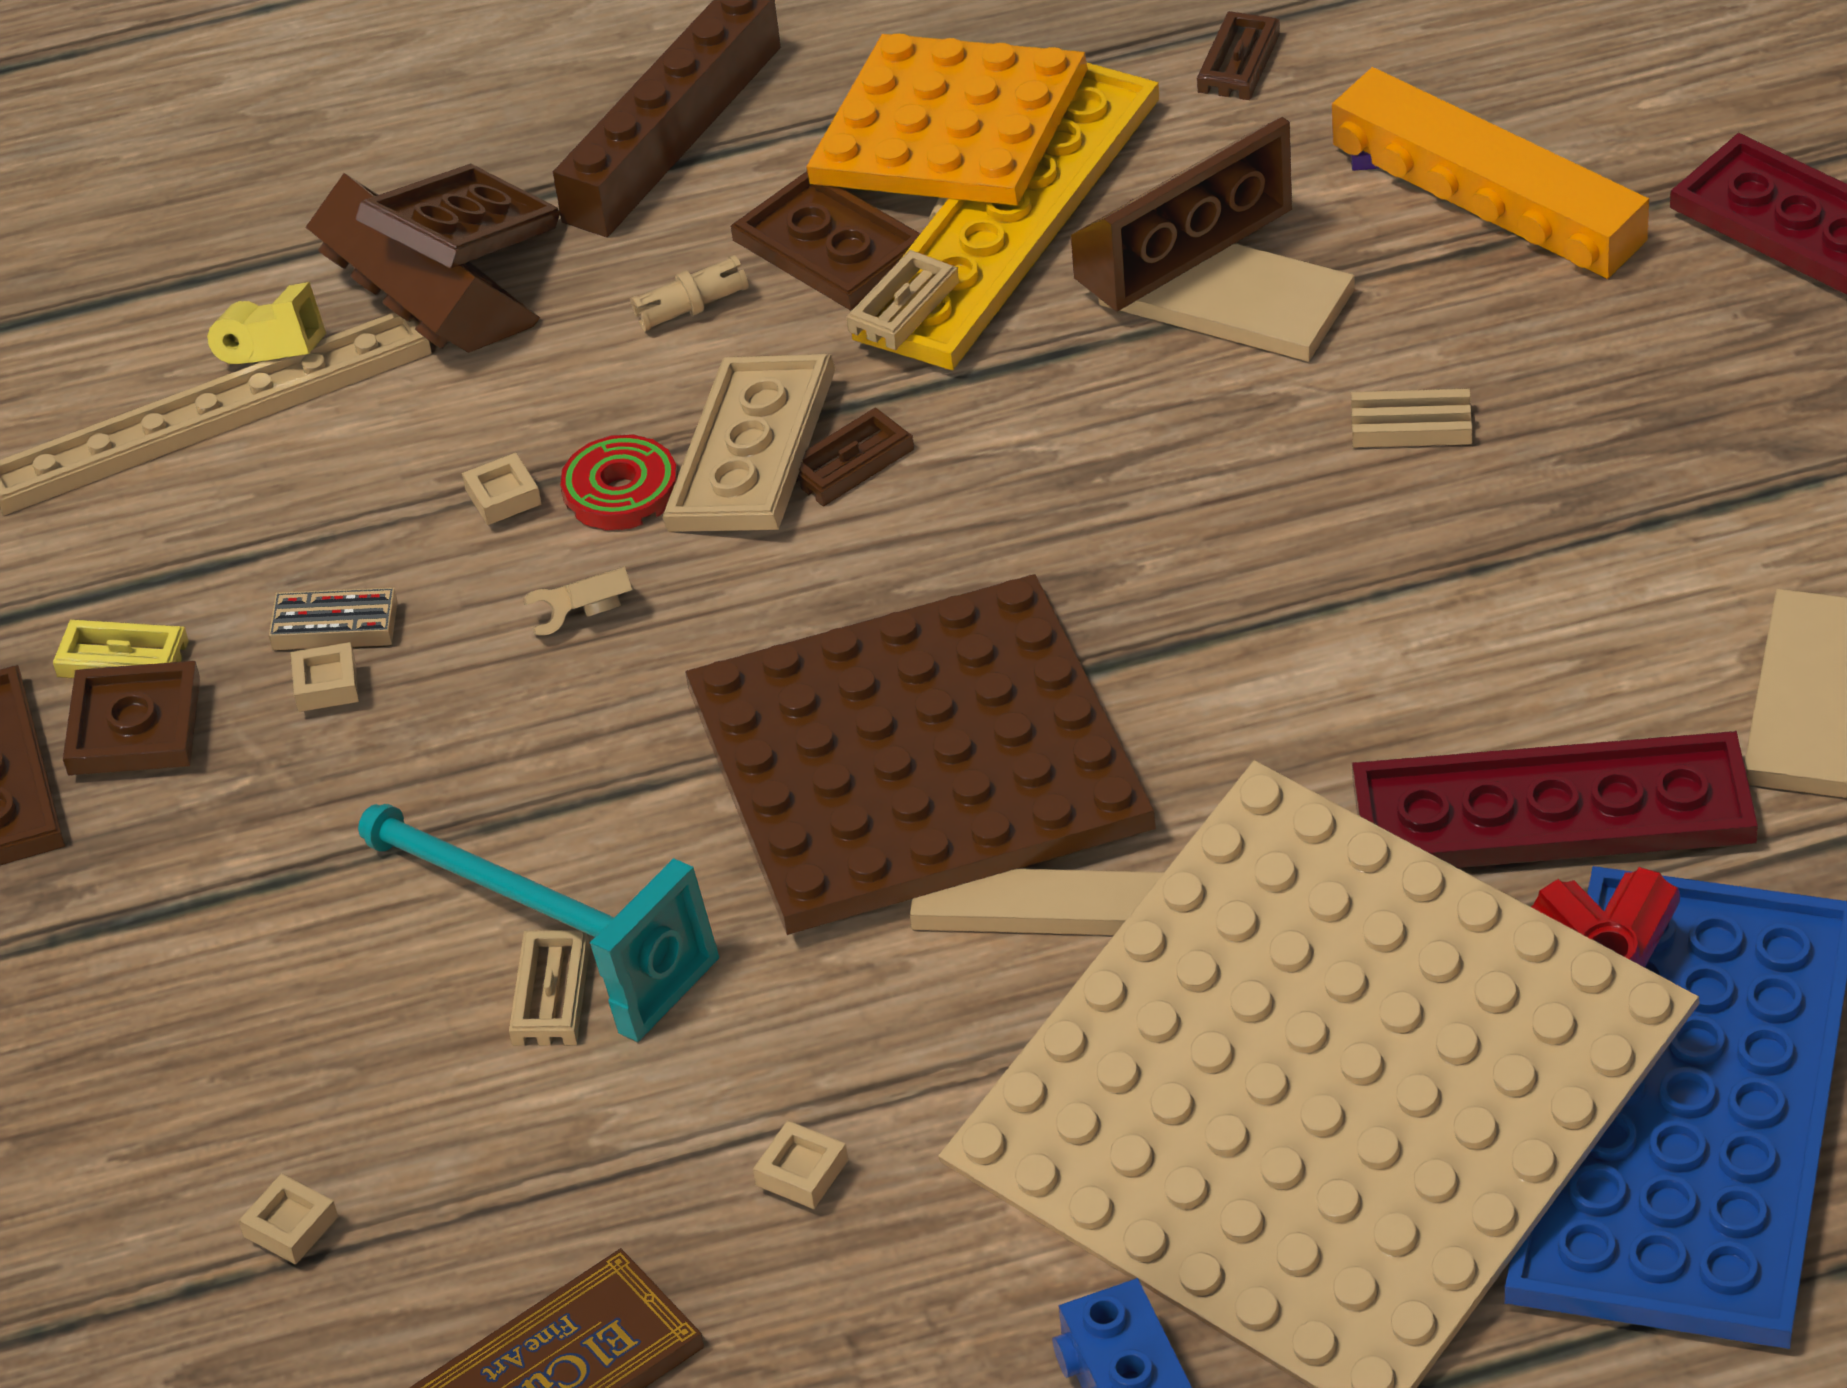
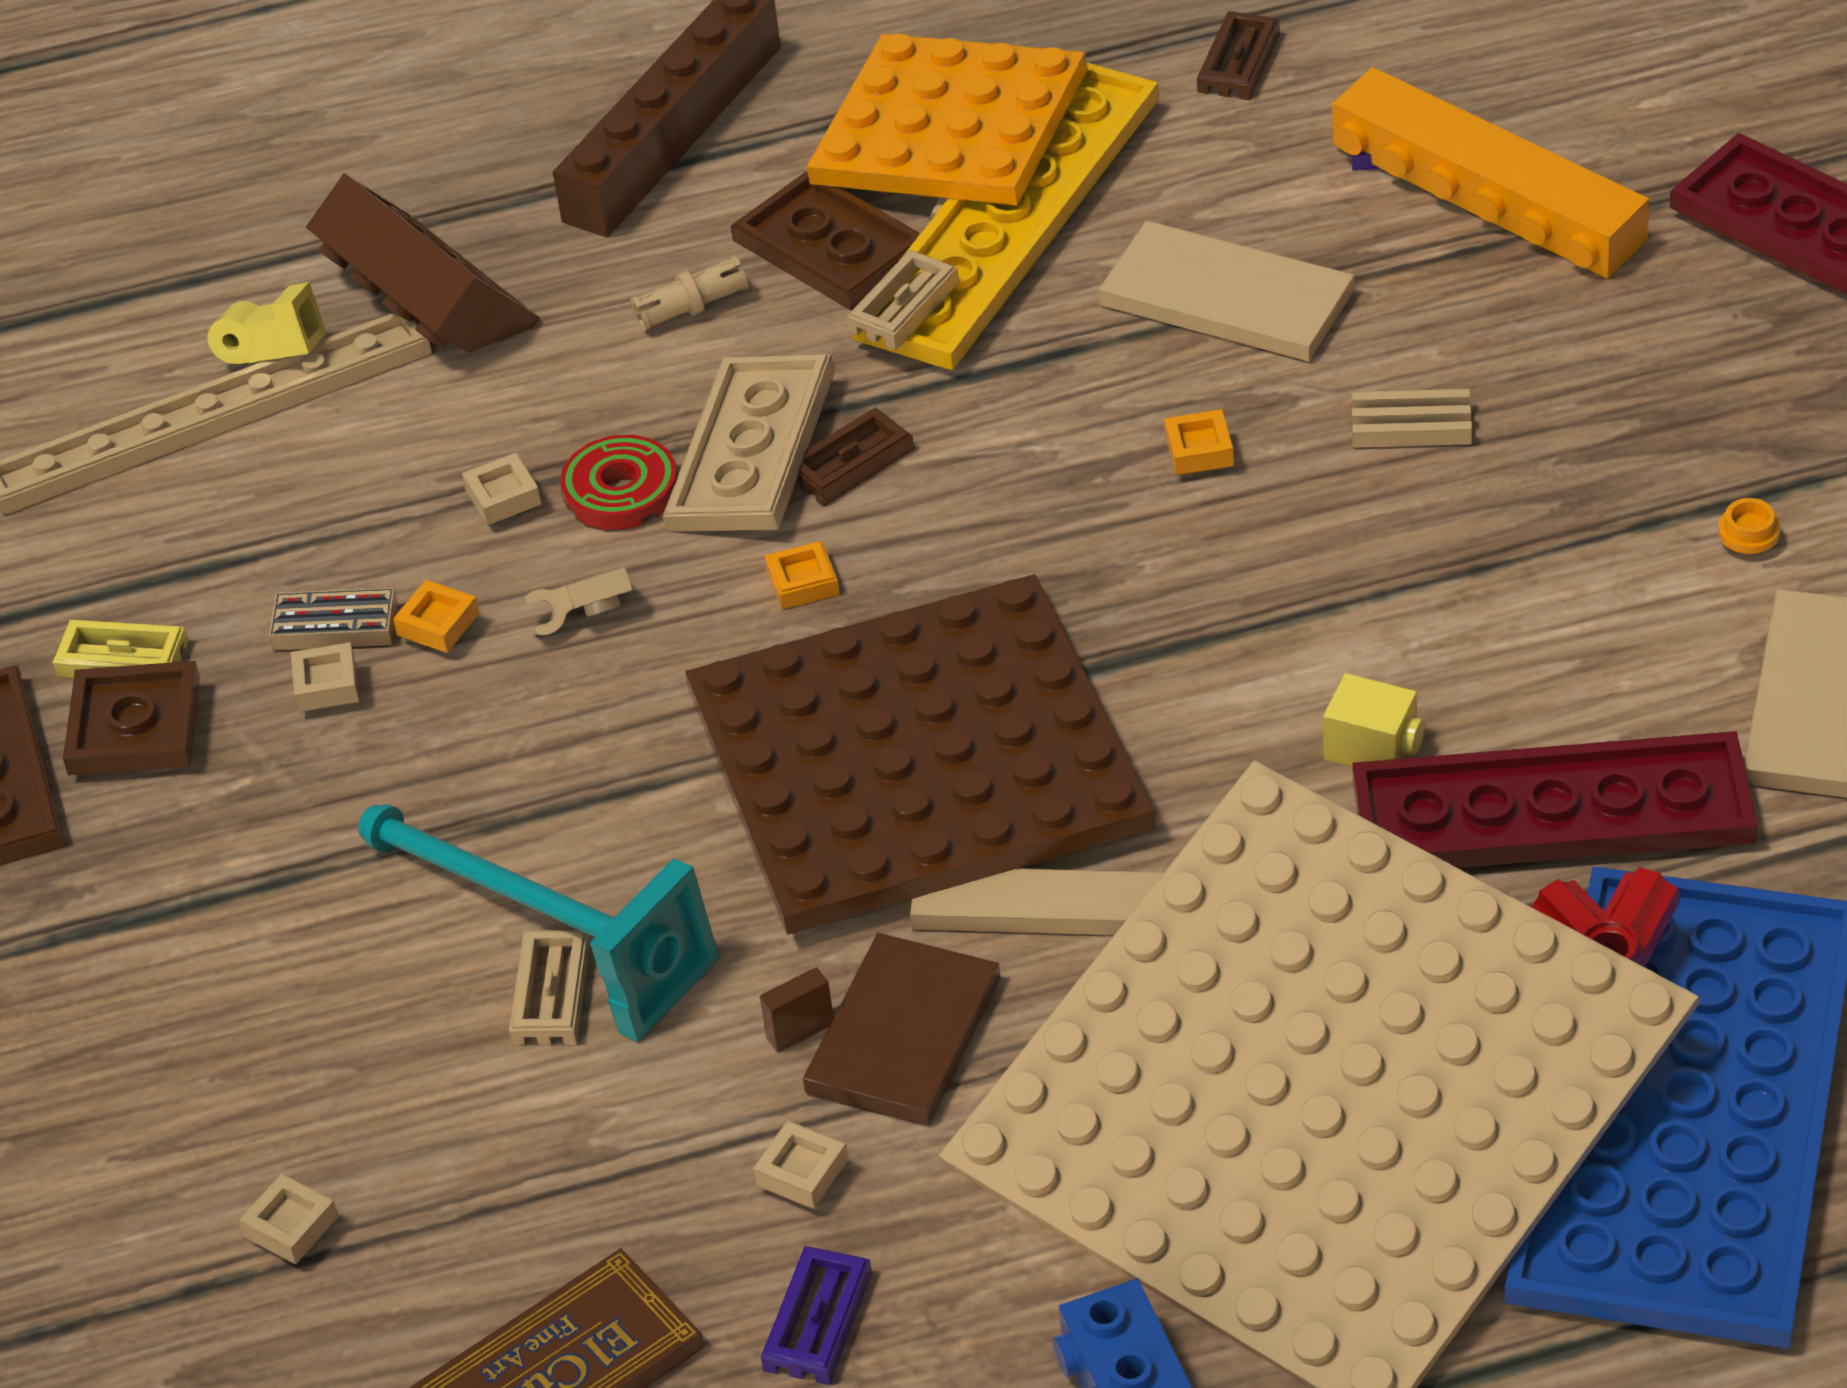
(436, 616): none -> light orange plate
(458, 215): reddish brown tile -> none
(797, 1009): none -> reddish brown tile
(802, 575): none -> light orange tile
(802, 1359): none -> dark purple tile
(902, 1028): none -> reddish brown tile
(1186, 218): reddish brown slope -> none
(1198, 442): none -> light orange plate
(1371, 722): none -> light yellow brick
(1749, 526): none -> light orange plate

